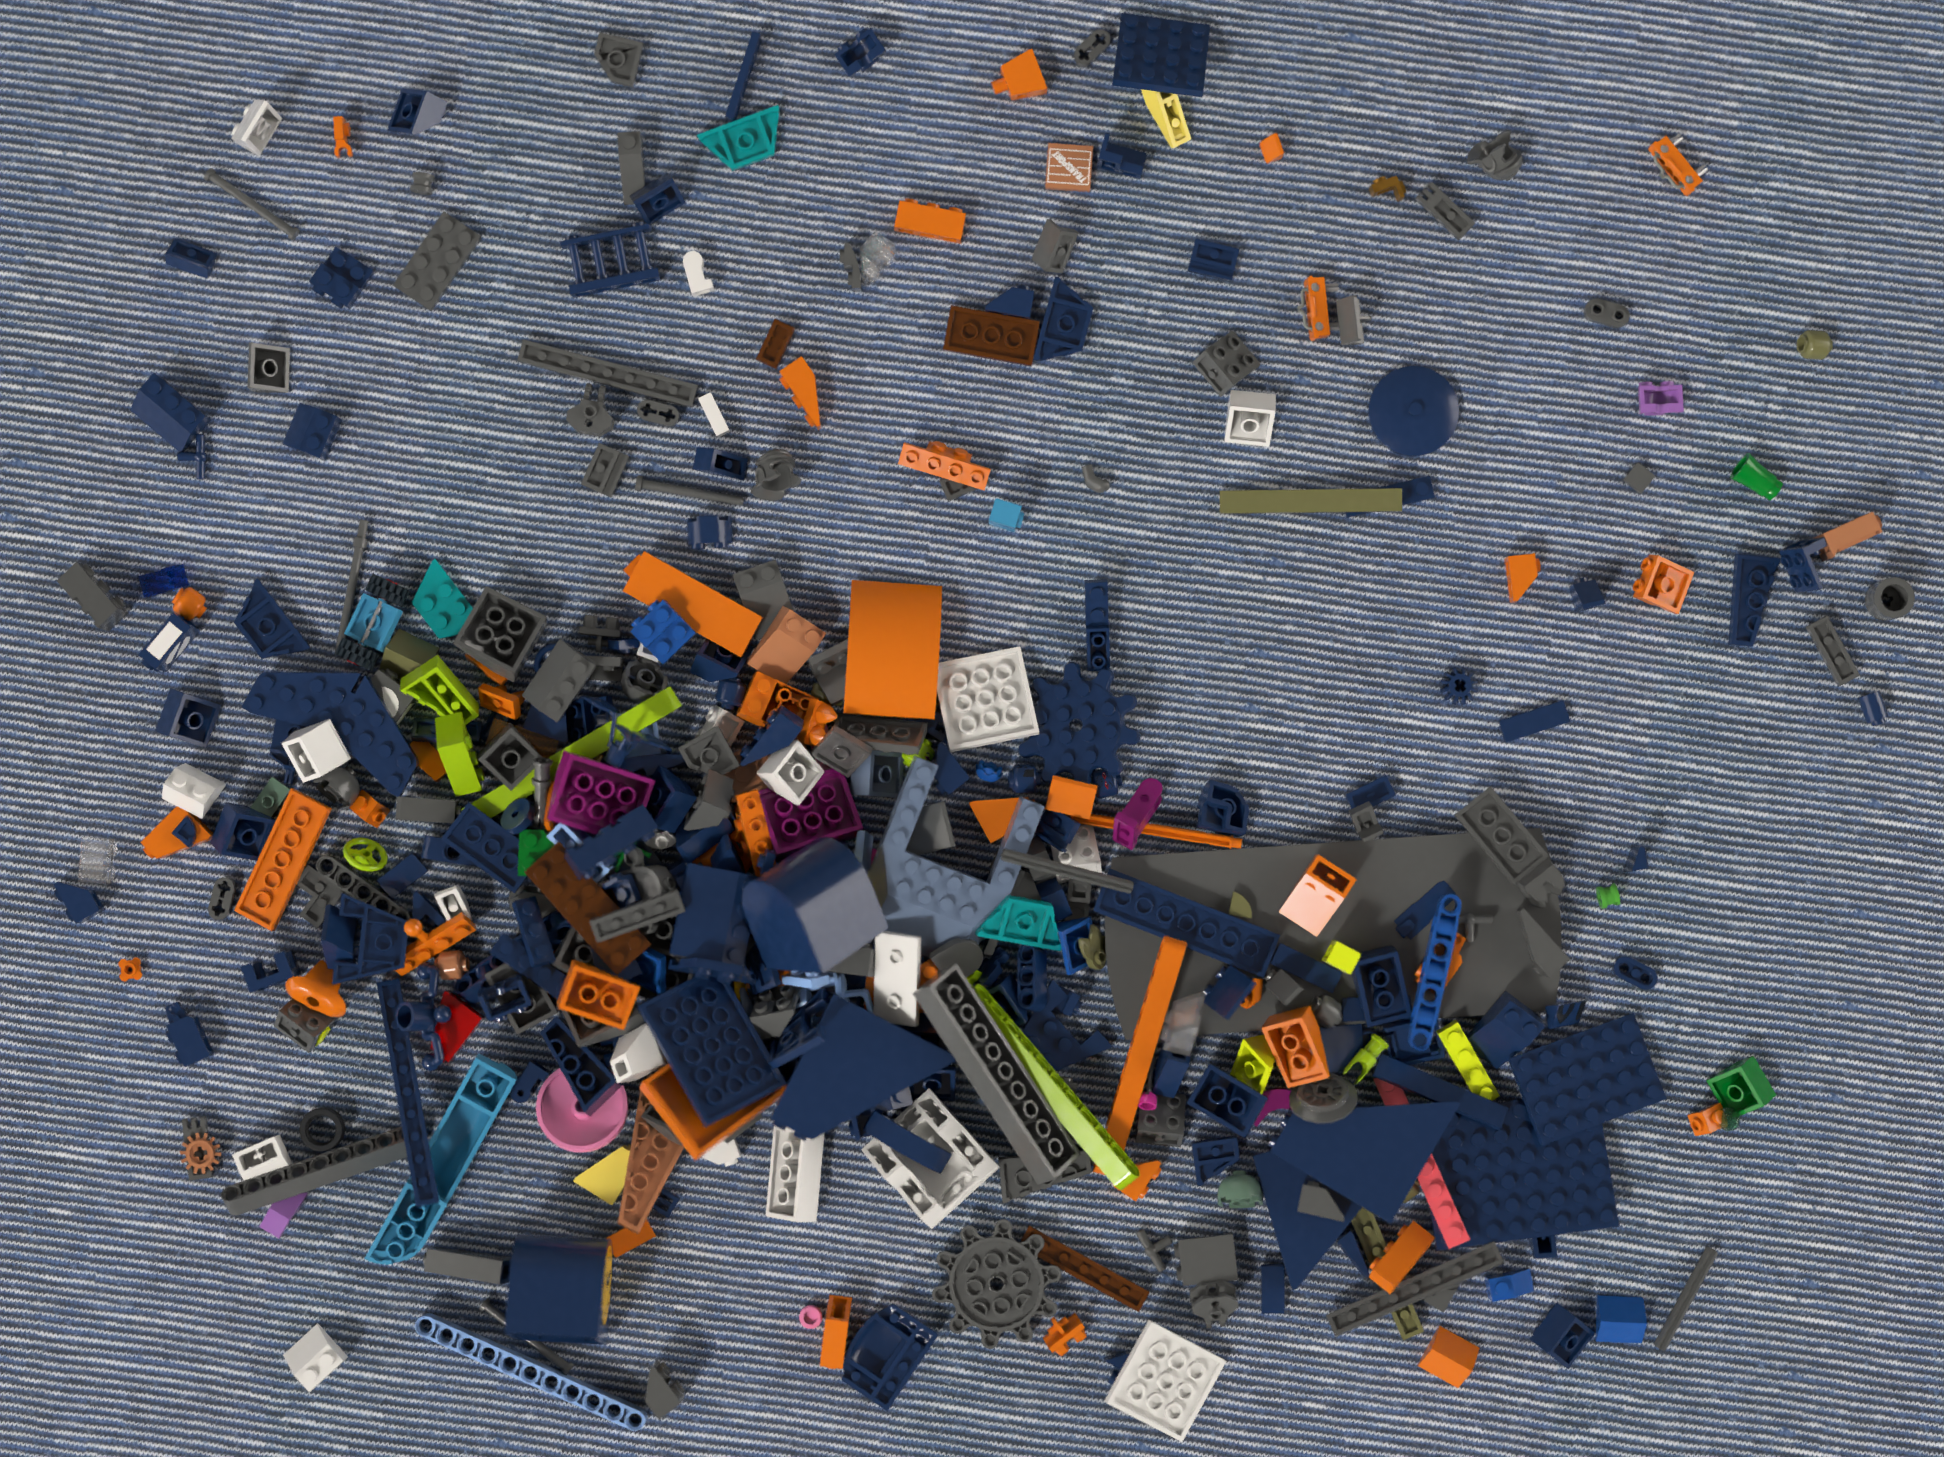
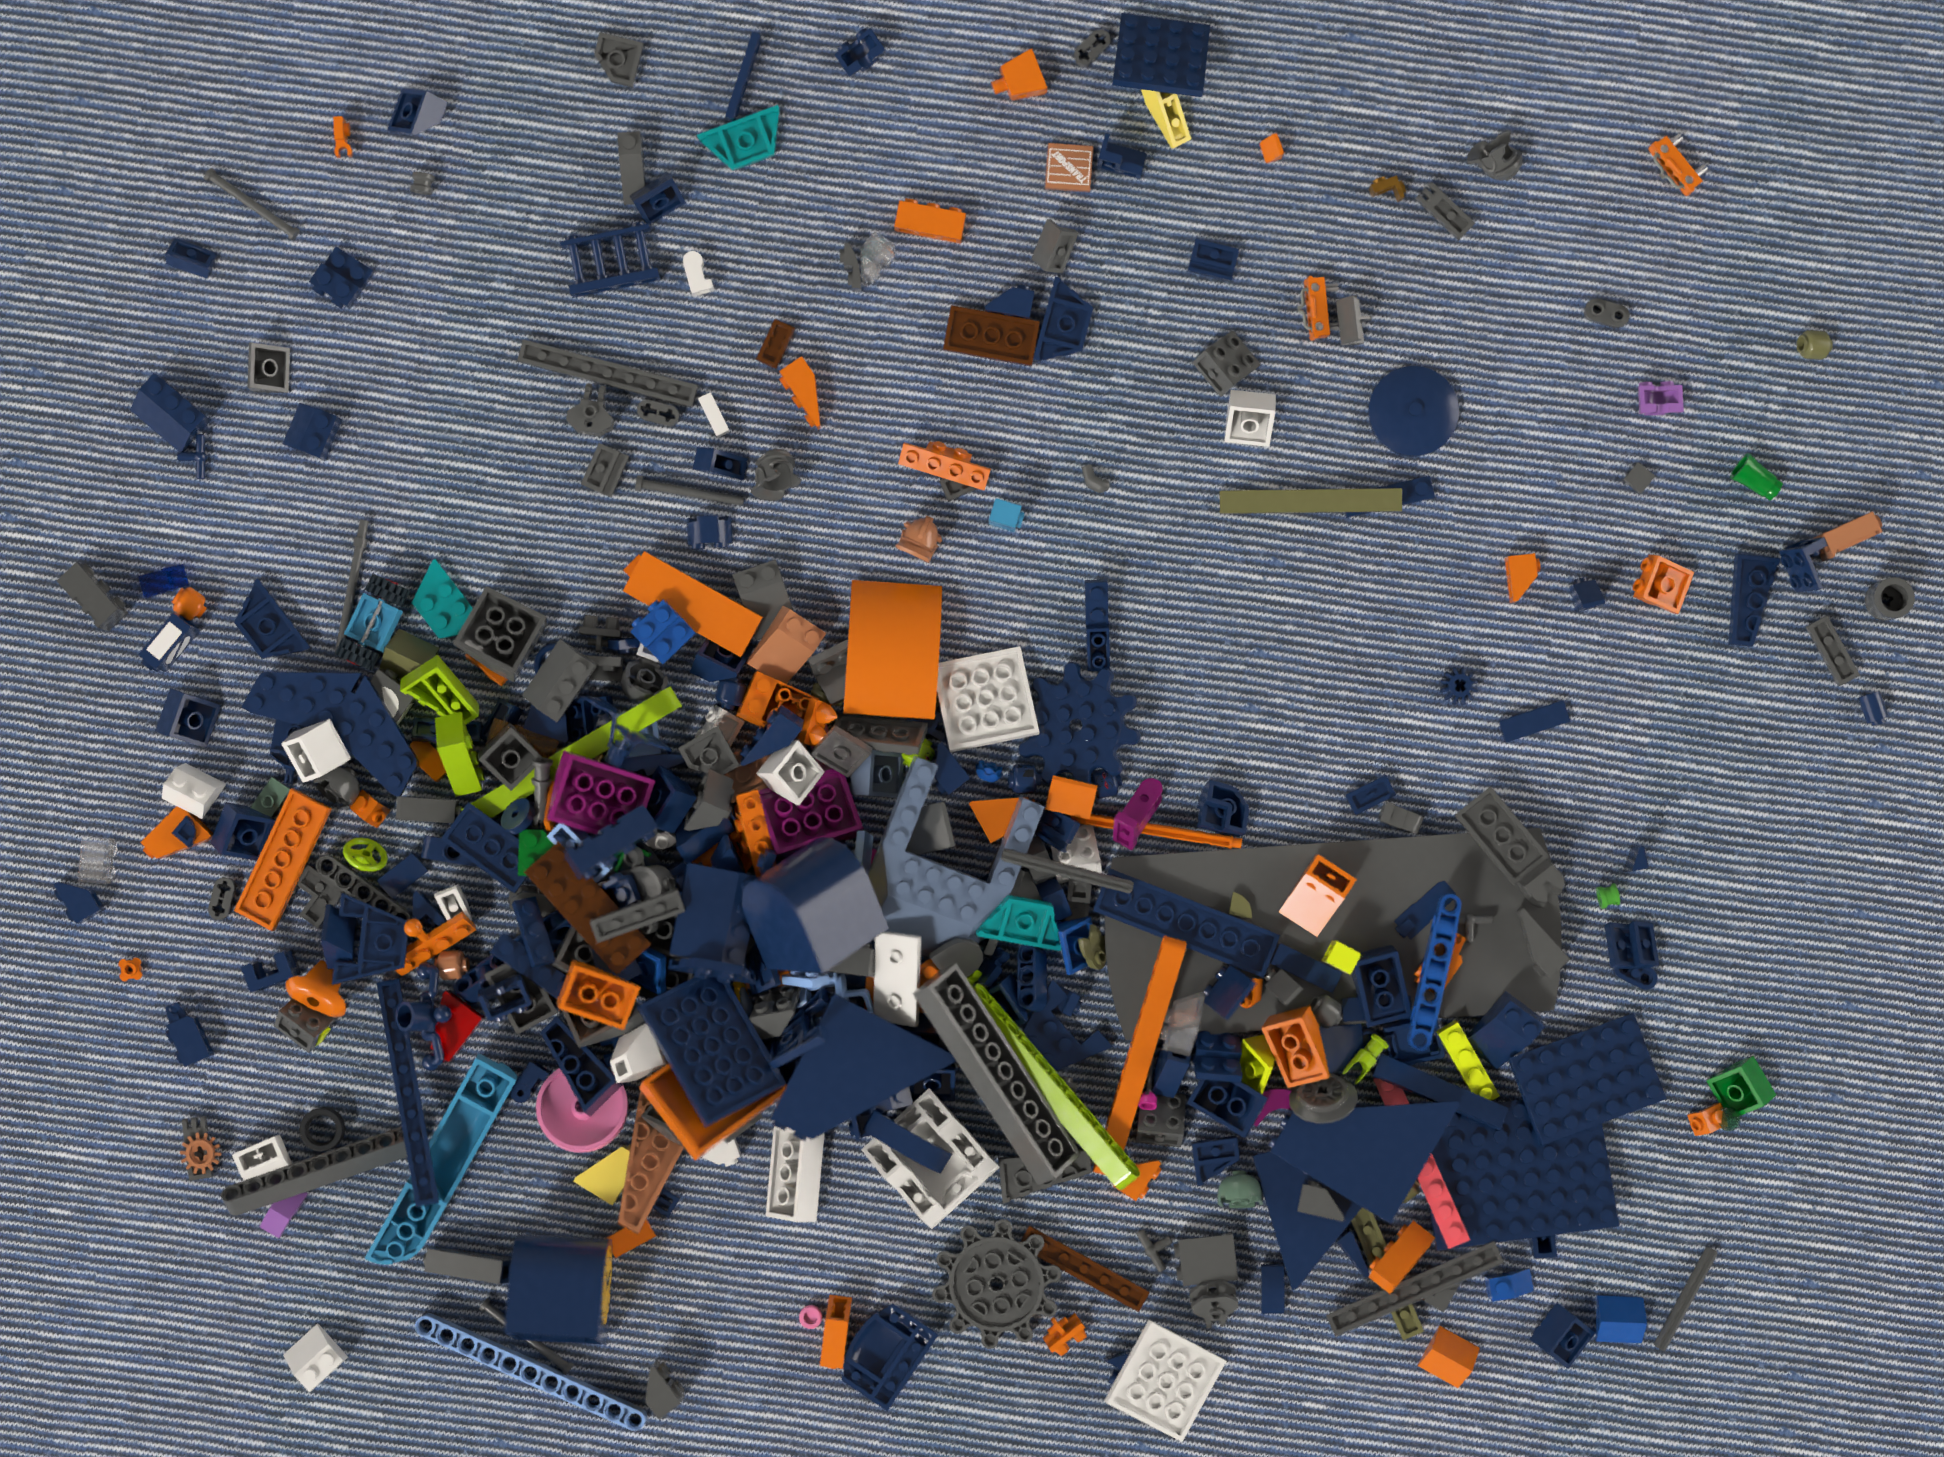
(256, 127): white slope -> none
(437, 261): dark grey plate -> none
(500, 701): orange tile -> none
(920, 538): none -> nougat helmet
(1217, 1057): none -> dark blue plate
(1365, 822): dark grey bracket -> none
(1400, 818): none -> dark grey leg
(1564, 1013): dark blue slope -> none
(1631, 945): none -> dark blue slope

